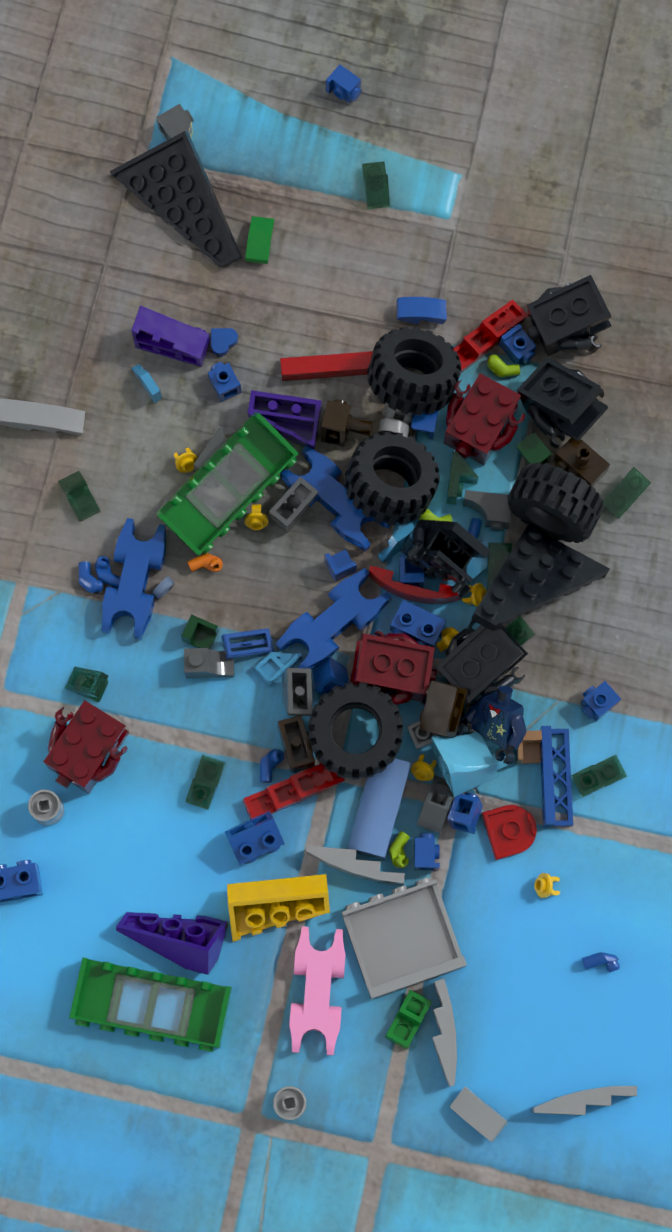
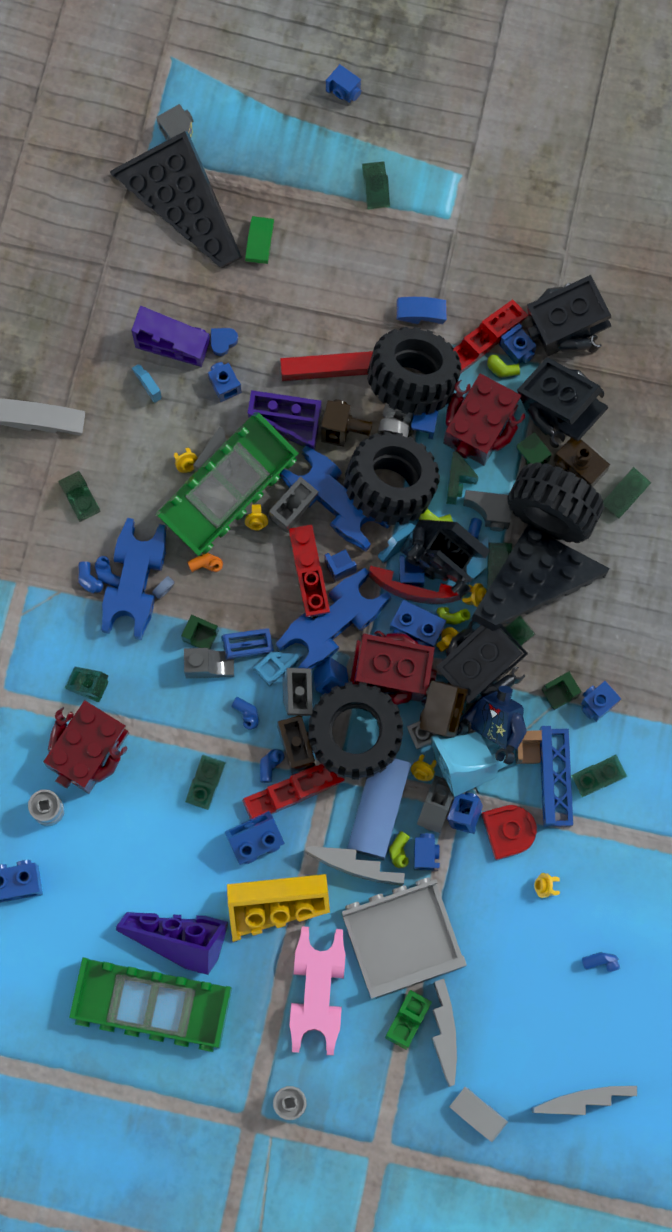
(249, 713): none -> blue arm
(309, 571): none -> red slope
(453, 618): none -> lime arm
(561, 690): none -> dark green panel

